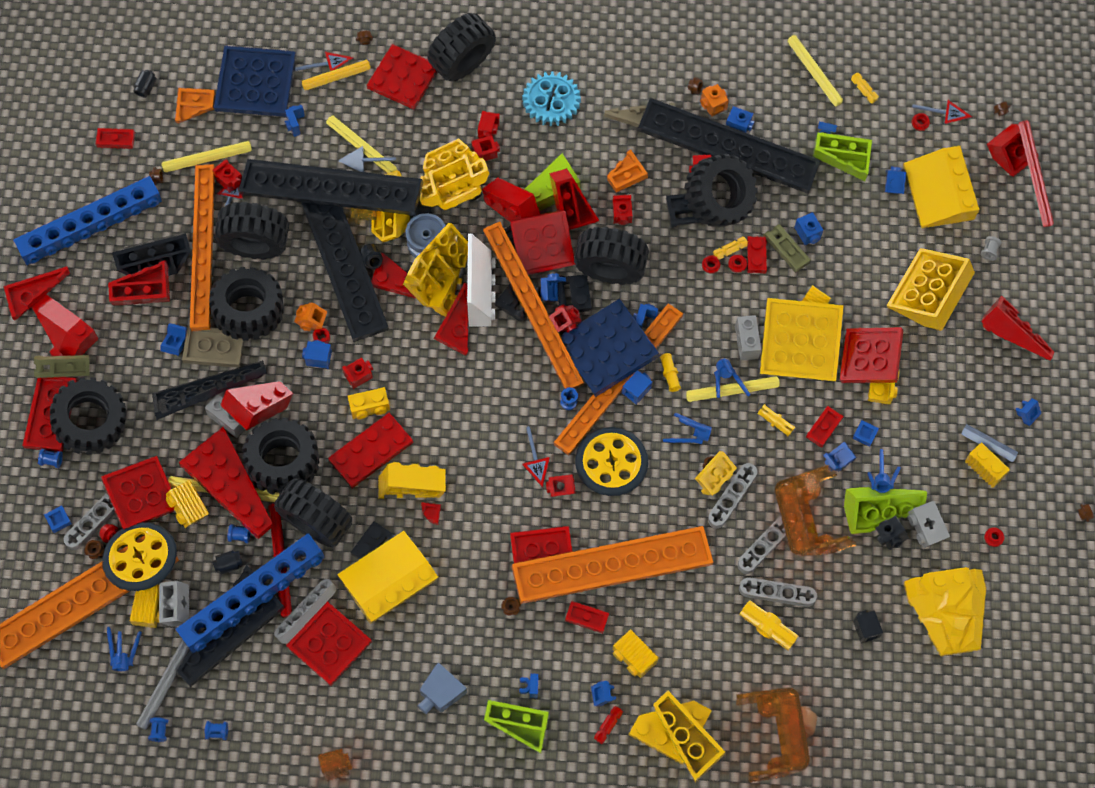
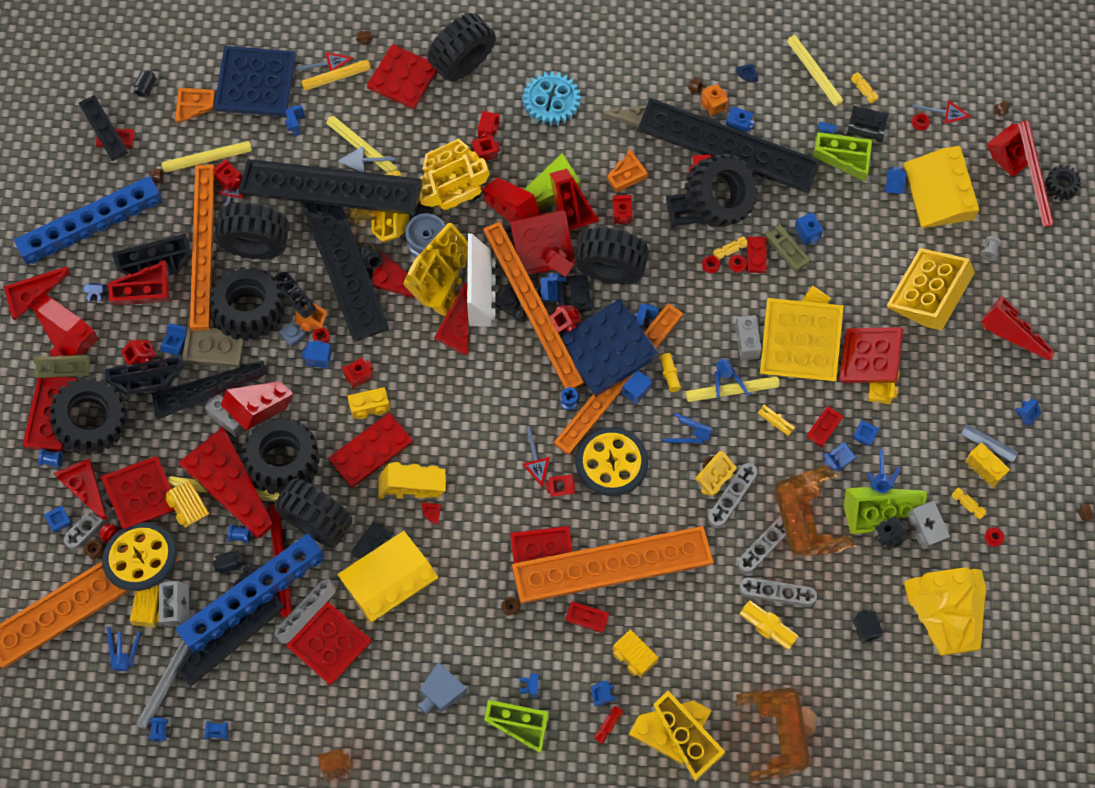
(82, 482): none -> red wing
(95, 288): none -> tile
(103, 128): none -> black plate
(138, 352): none -> red brick
(144, 376): none -> black wedge
(292, 334): none -> sand blue plate
(294, 294): none -> black beam
(559, 261): none -> red brick
(747, 73): none -> dark blue tile
(867, 119): none -> black plate
(970, 504): none -> yellow axle
(1056, 189): none -> black tyre

